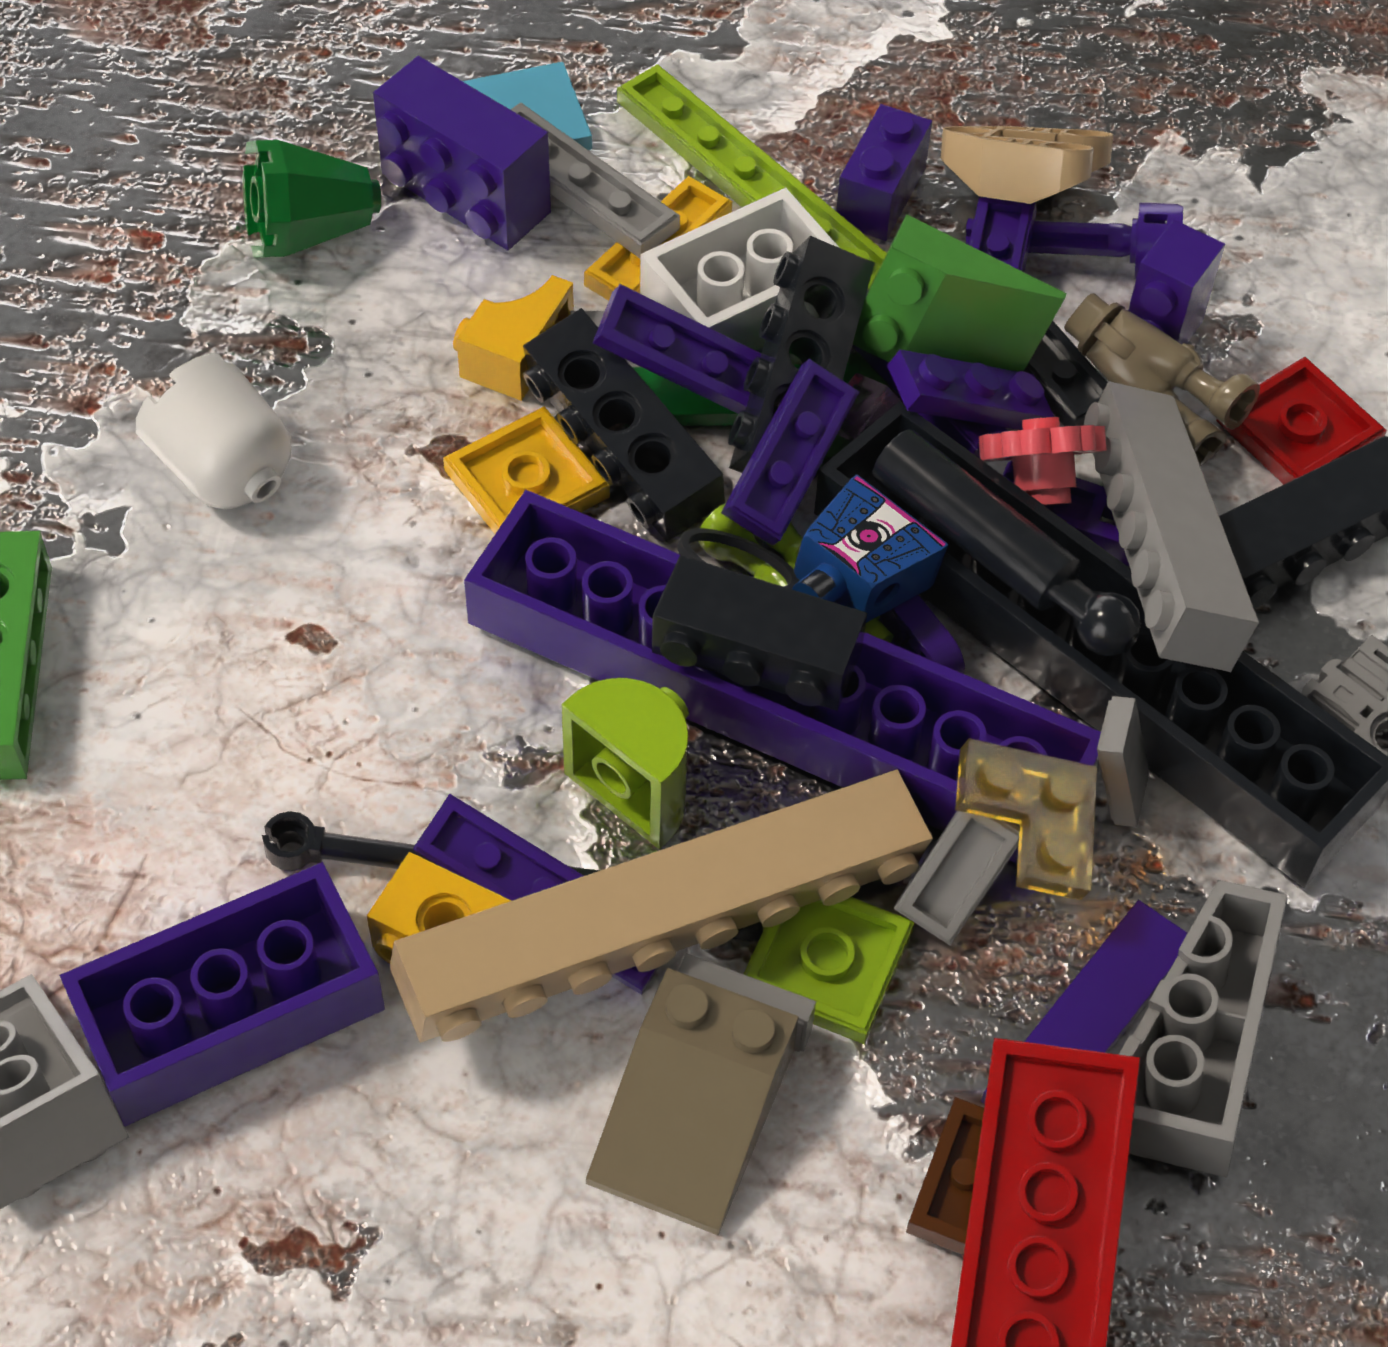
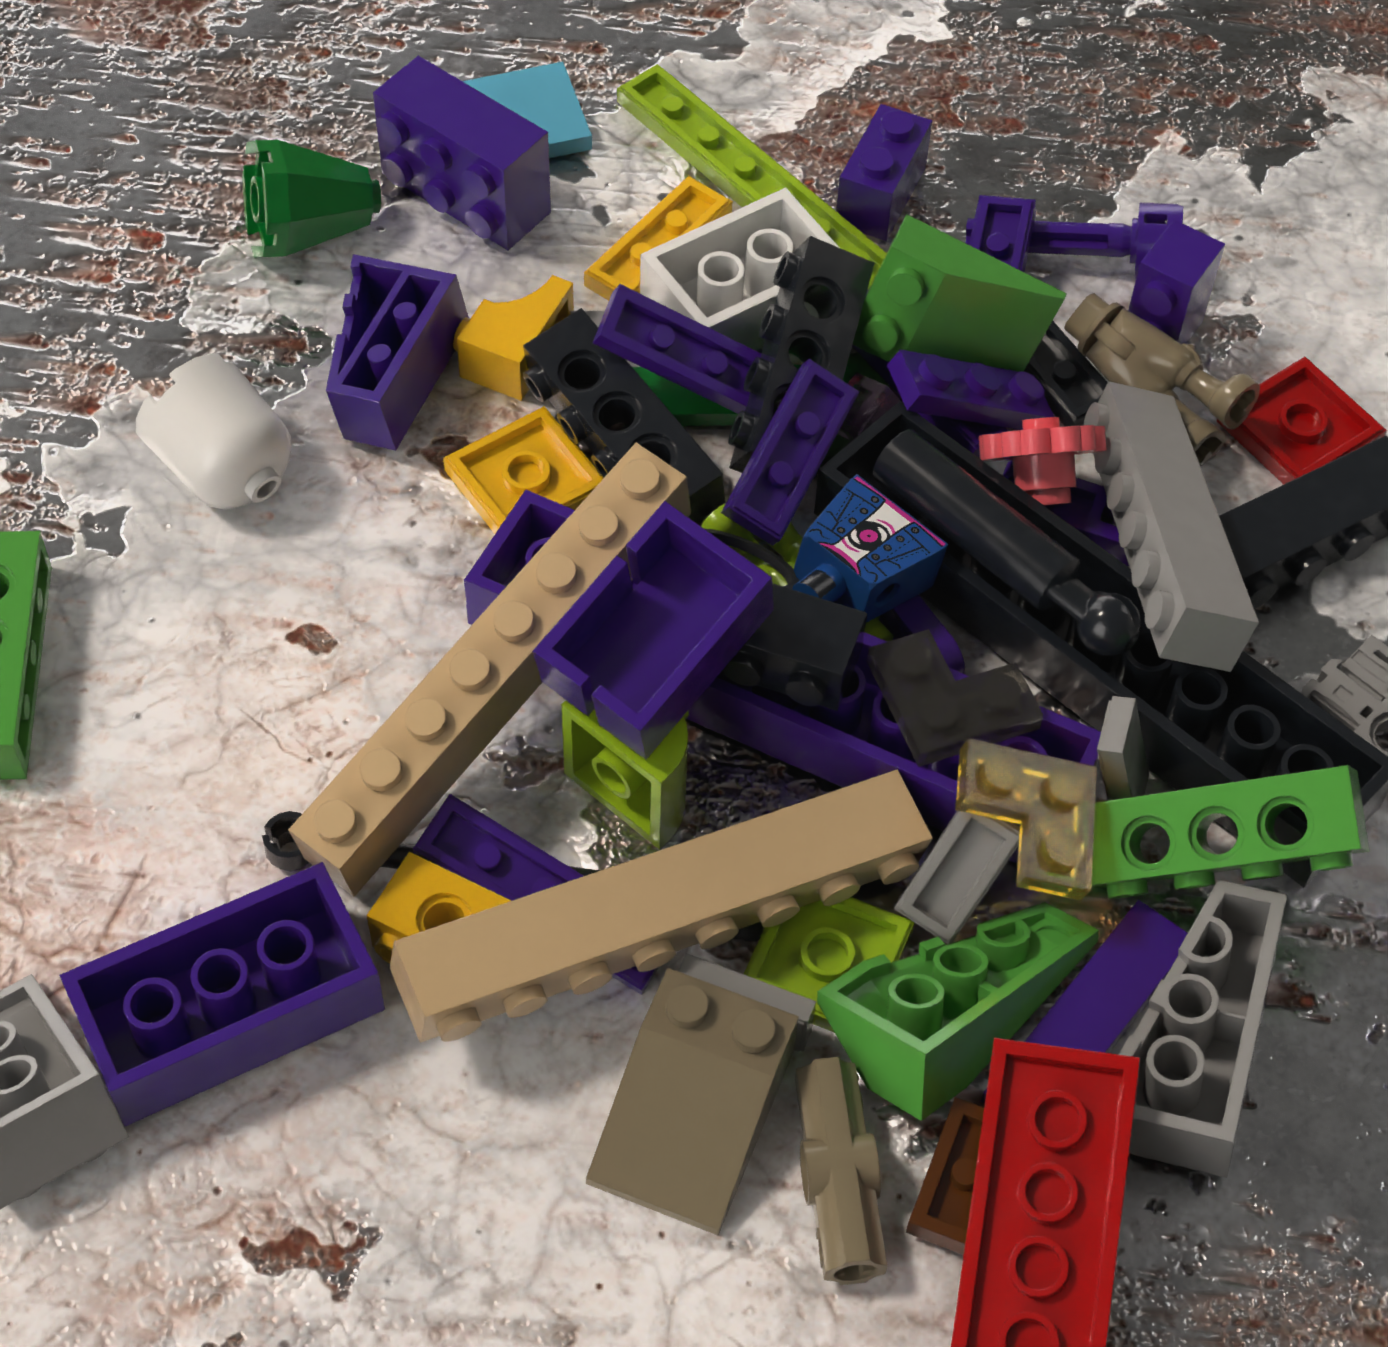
(391, 347): none -> dark purple wedge
(477, 682): none -> tan brick
(603, 193): light grey tile -> none
(655, 647): none -> dark purple piece
(840, 1171): none -> dark tan piece
(932, 1018): none -> bright green wedge
(944, 713): none -> clear smoke plate
(1023, 161): tan connector -> none
(1326, 797): none -> bright green brick

